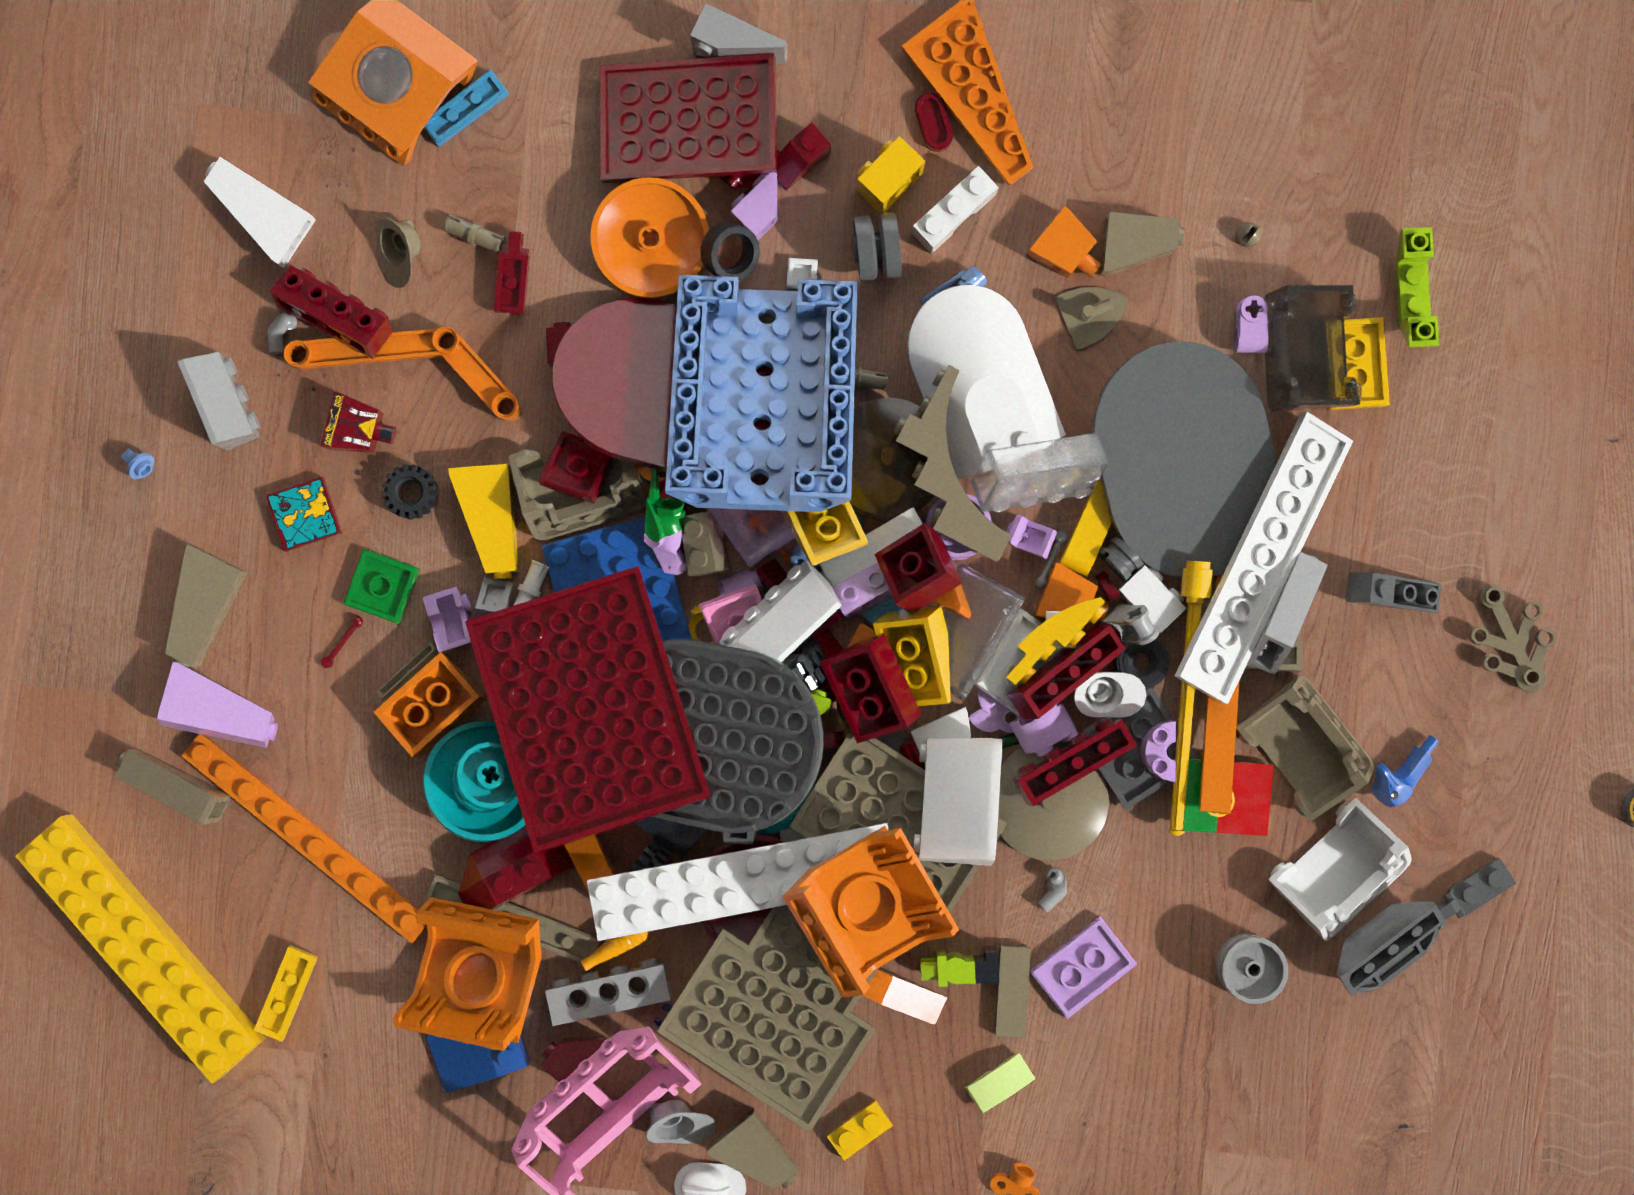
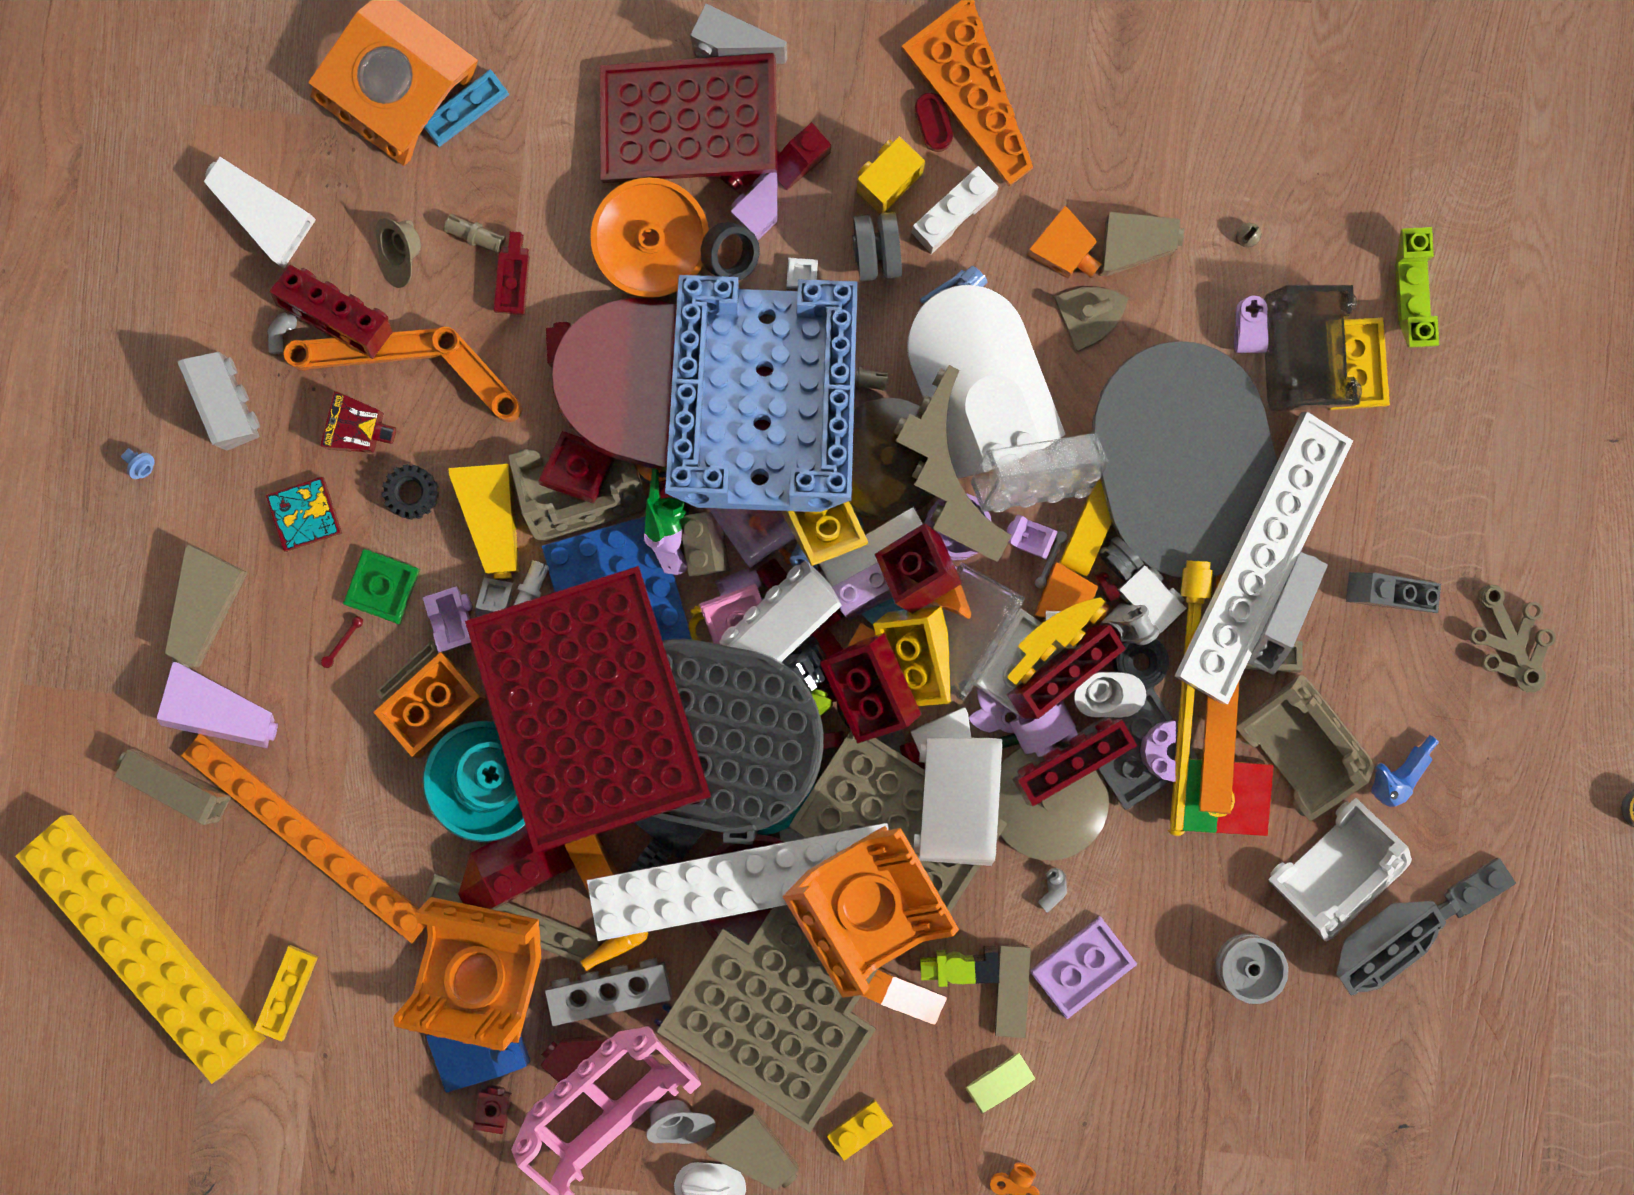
(488, 1122): none -> dark red brick

